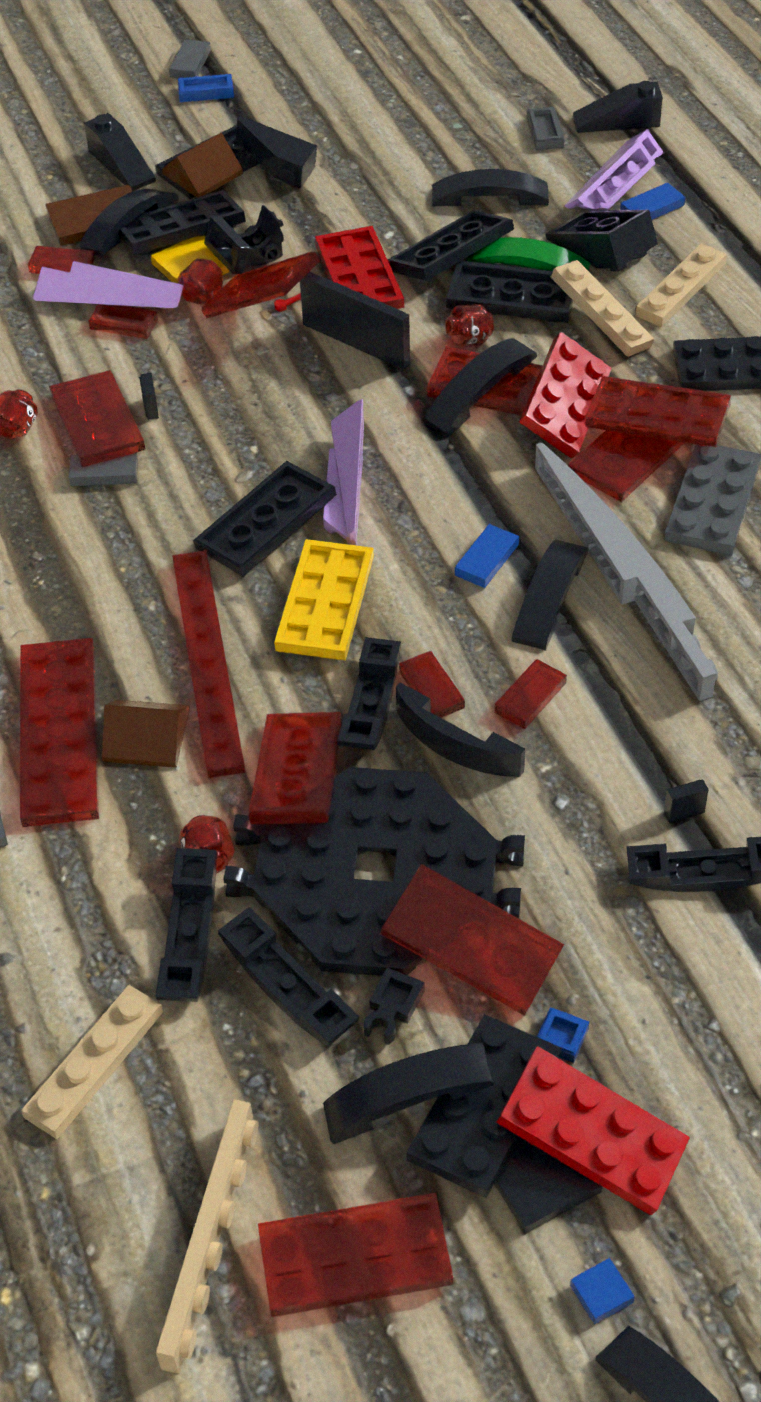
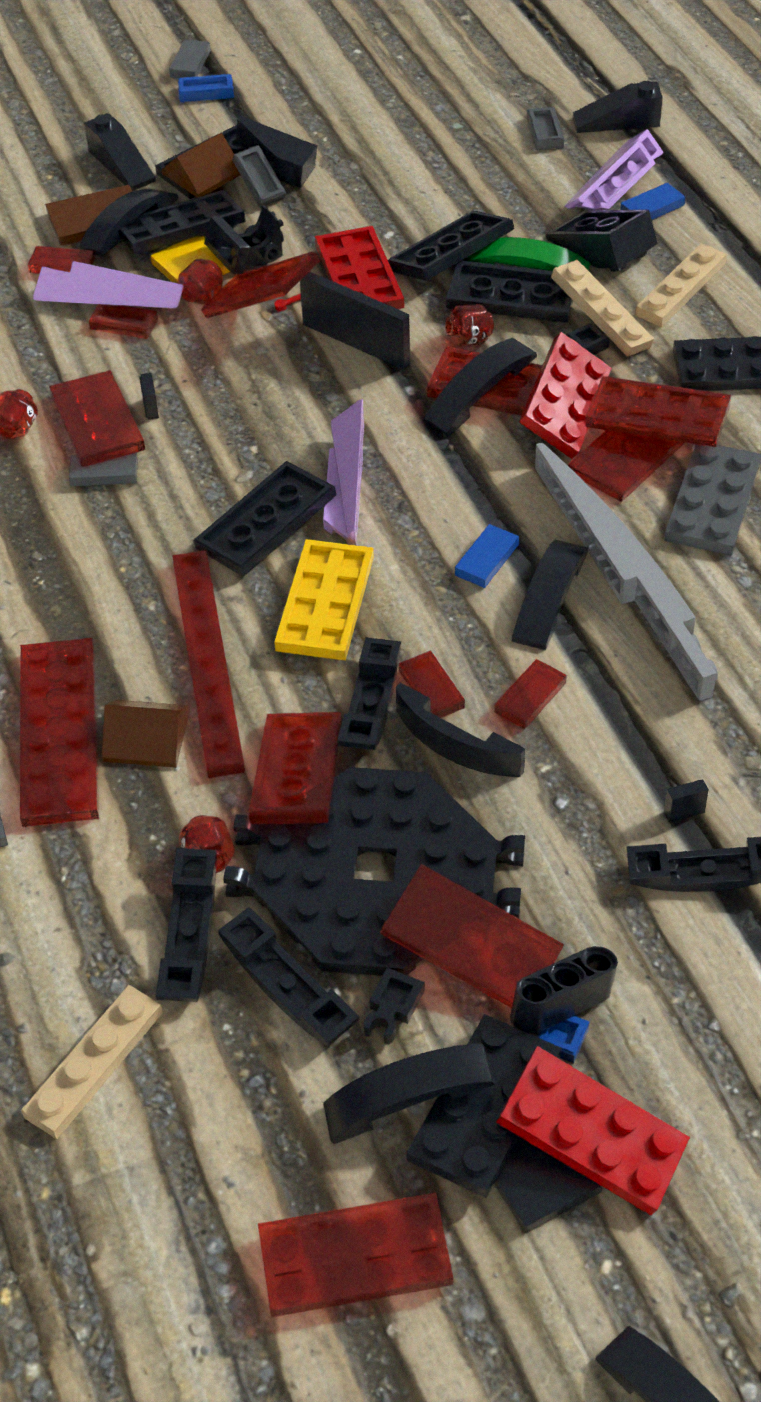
(204, 1248): tan plate -> none
(259, 176): none -> dark grey tile
(490, 183): black slope -> none
(563, 989): none -> black beam
(590, 338): none -> black tile
(602, 1291): blue tile -> none

